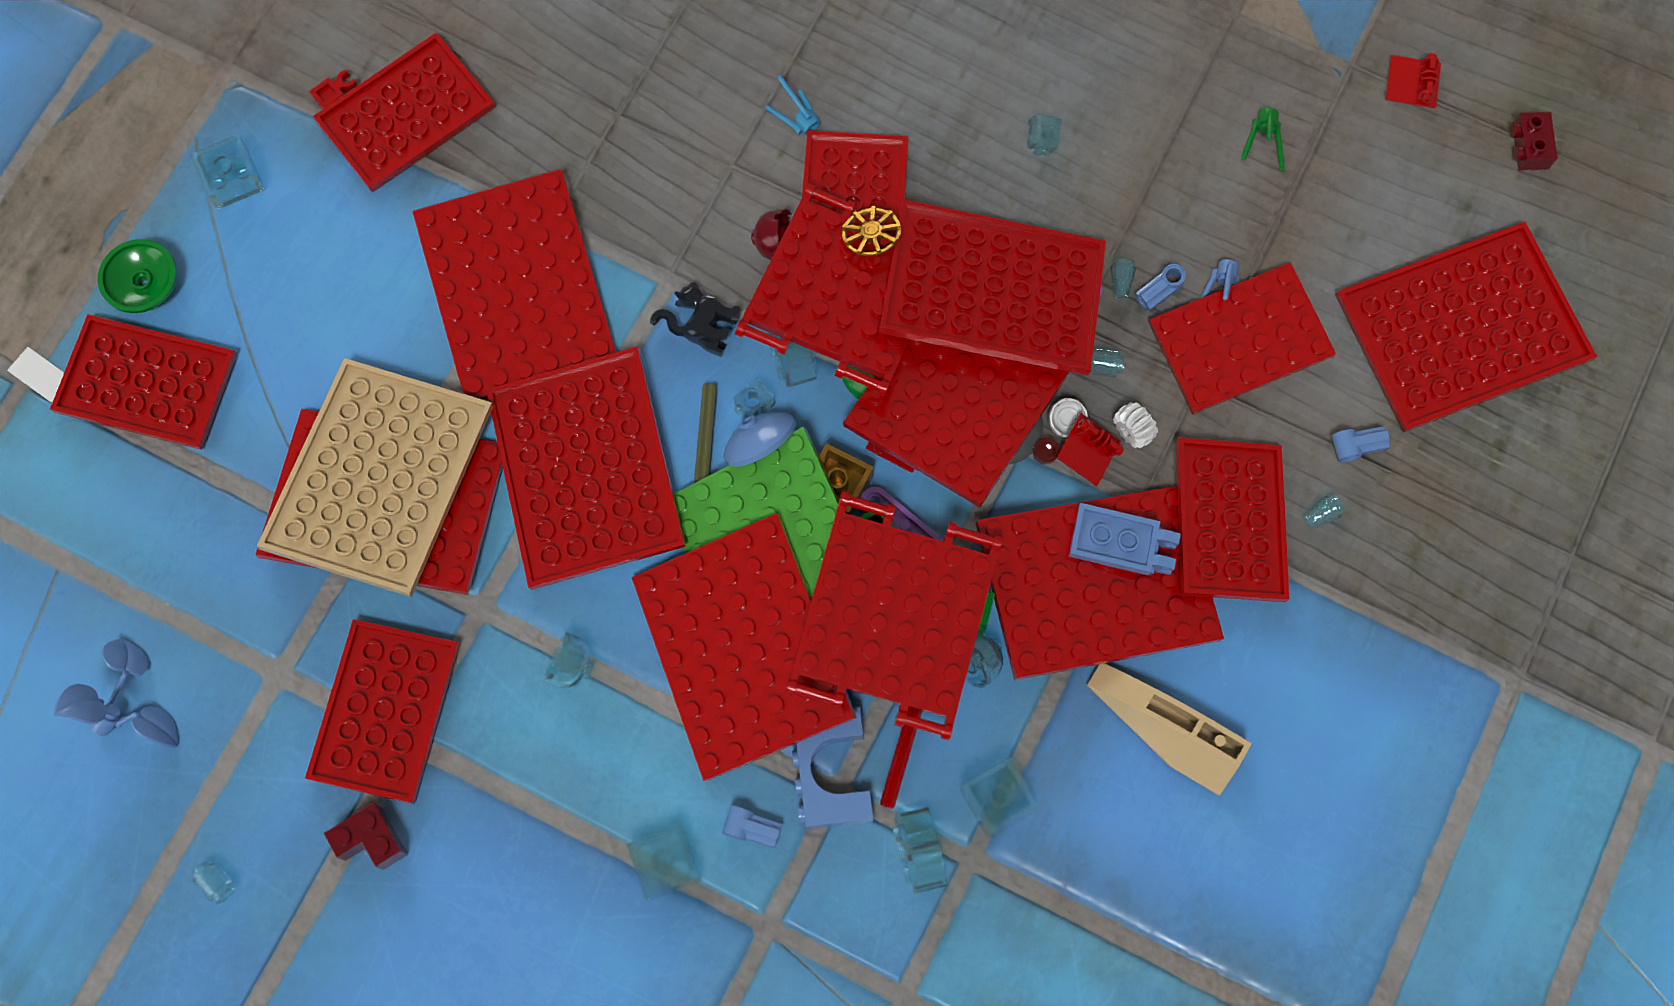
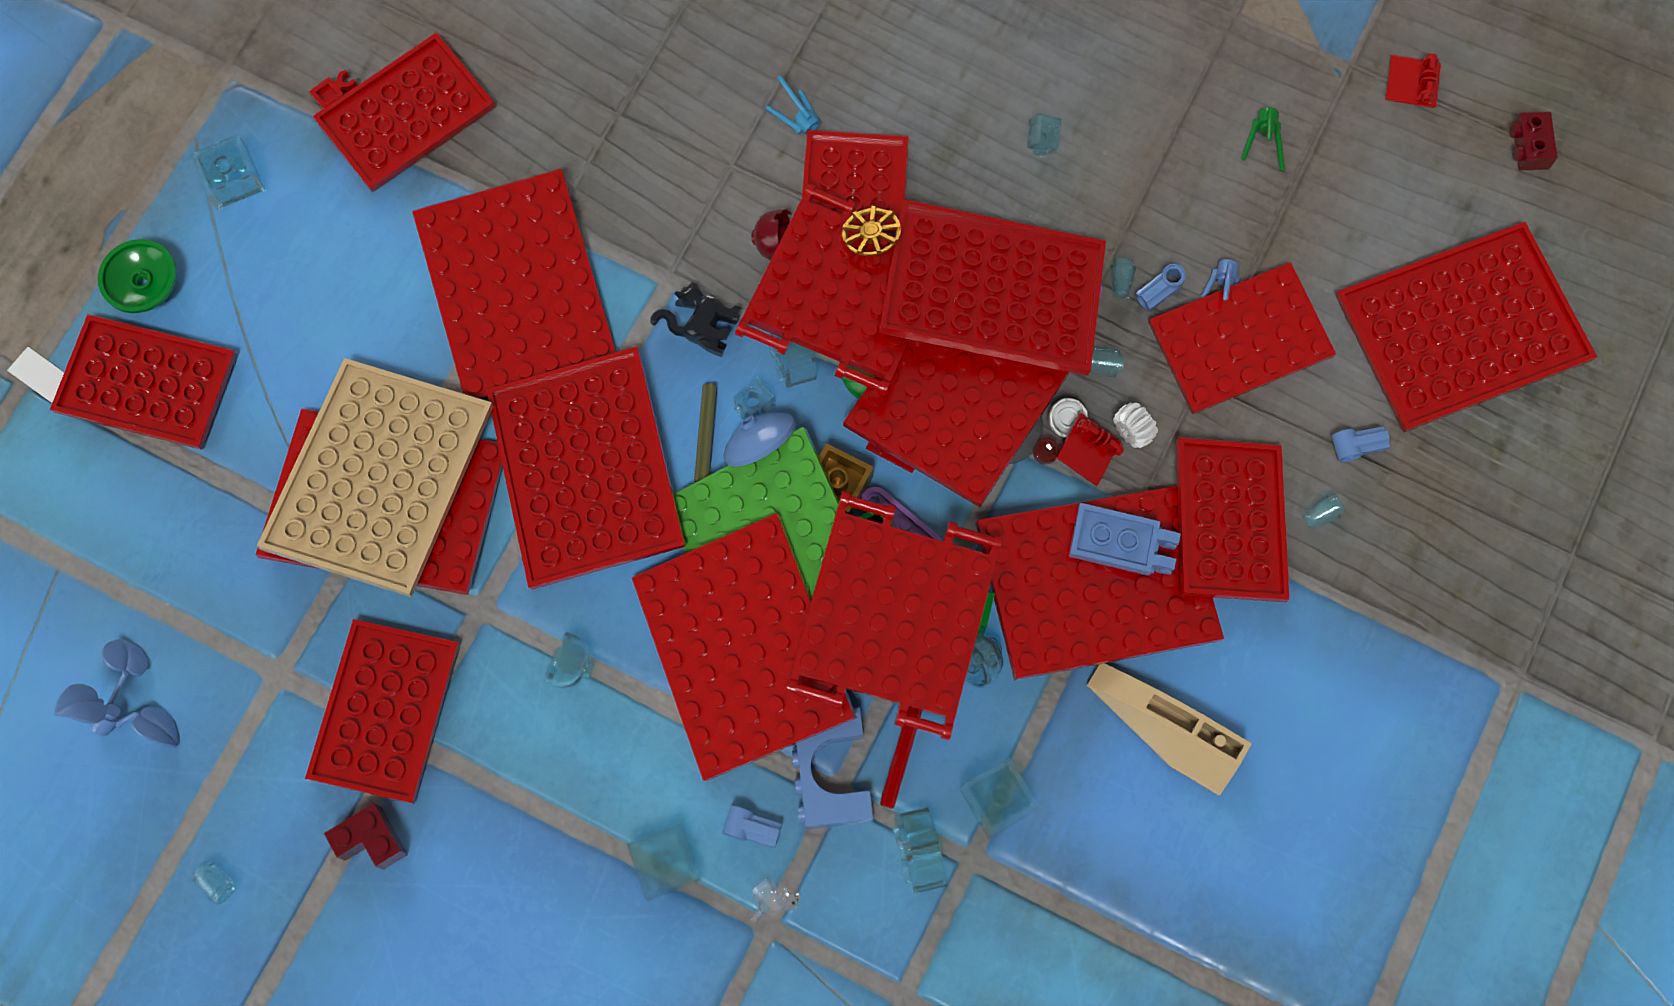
(773, 899): none -> clear animal

